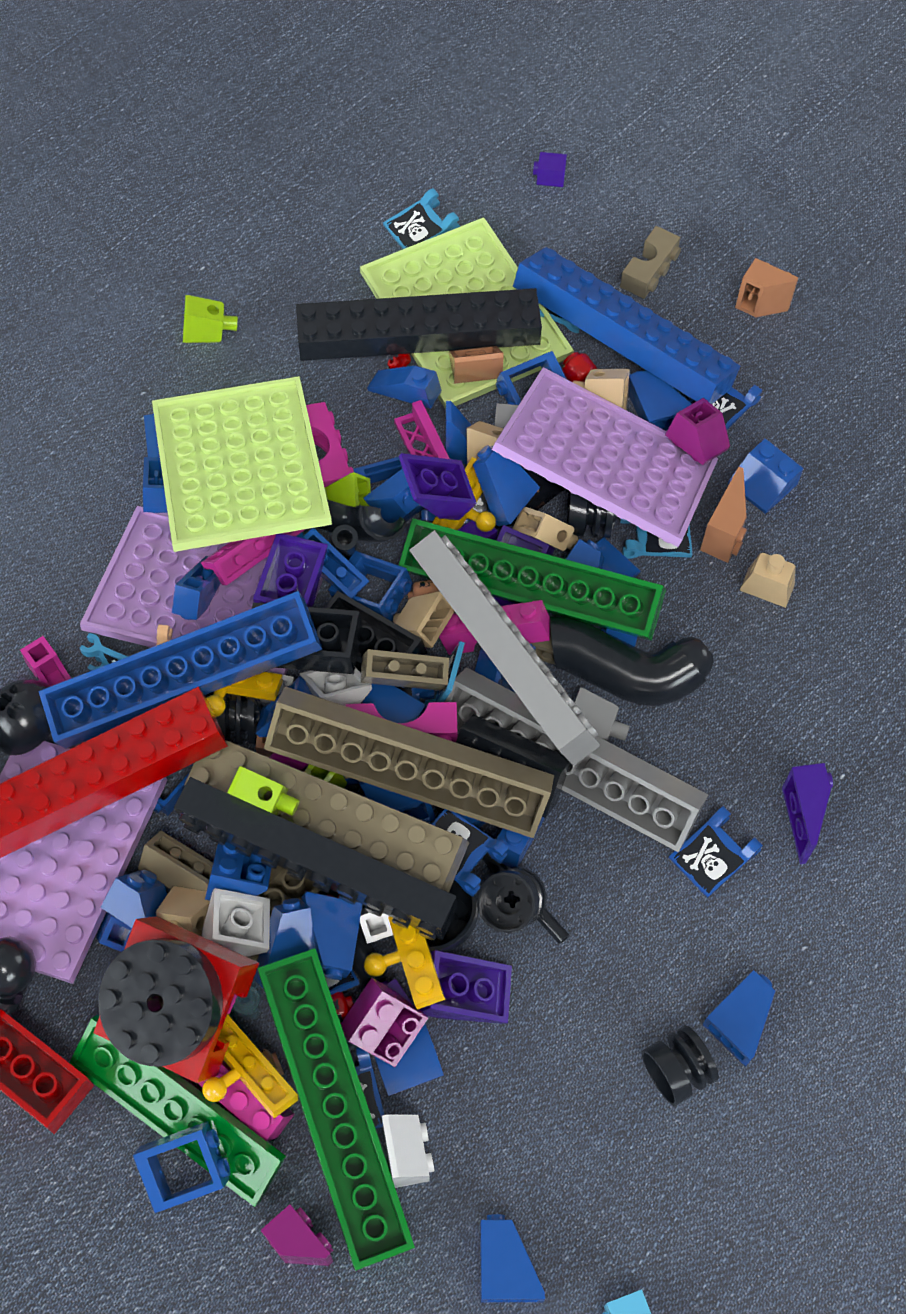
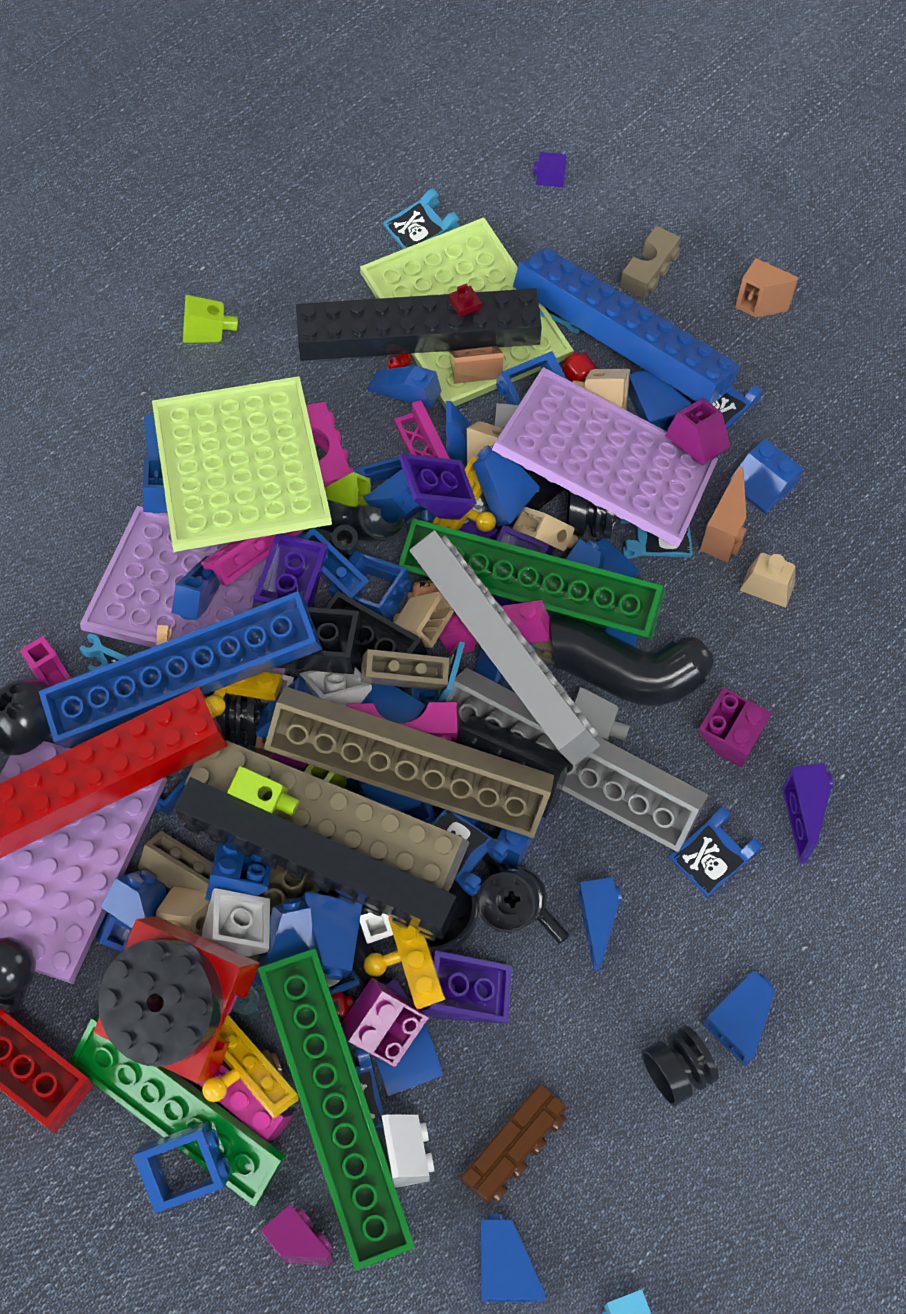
(465, 300): none -> dark red tile
(513, 1145): none -> reddish brown brick
(599, 906): none -> blue slope
(734, 726): none -> magenta slope

